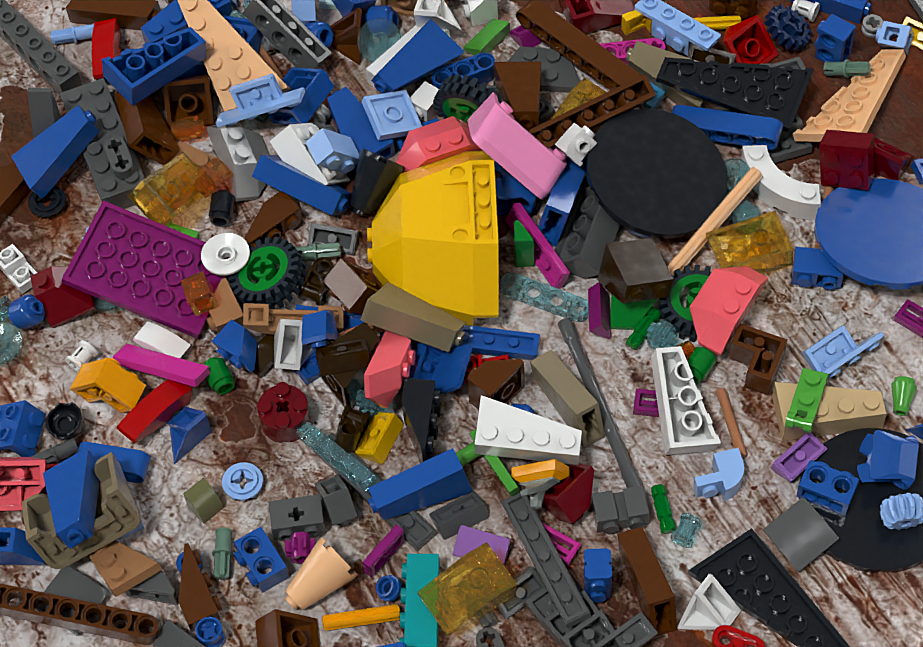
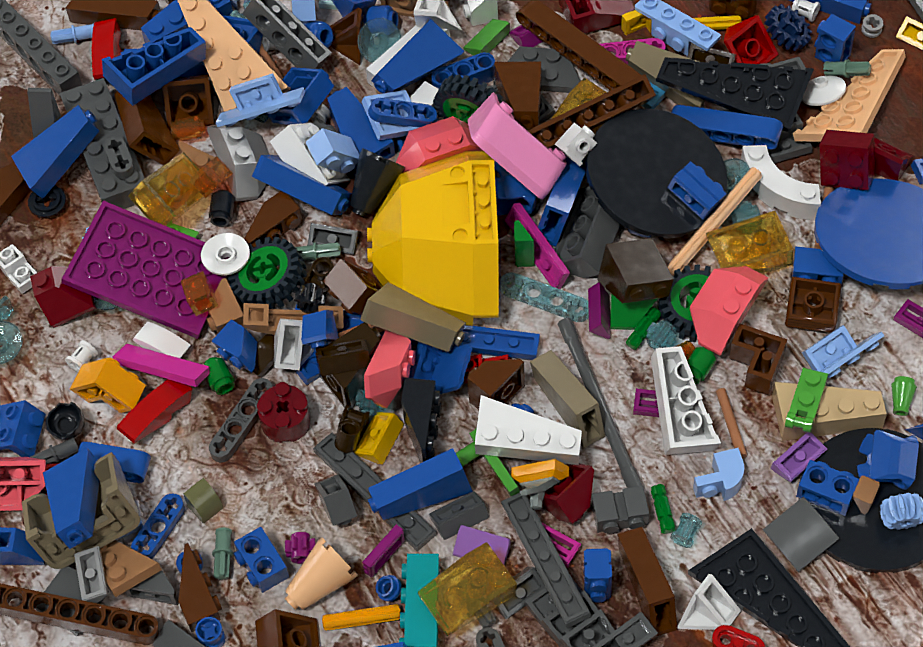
(26, 312): blue head -> none
(91, 575): none -> light grey slope
(162, 508): none -> blue beam
(187, 431): blue slope -> none
(234, 474): light blue gear -> none
(238, 418): none -> dark grey beam
(286, 511): dark grey brick -> none
(309, 298): none -> black gear
(336, 456): clear light blue beam -> none
(394, 118): none -> blue beam
(697, 190): none -> blue brick
(822, 294): none -> reddish brown brick
(824, 90): none -> white dish
(865, 493): none -> medium nougat slope
(891, 30): light blue brick -> none

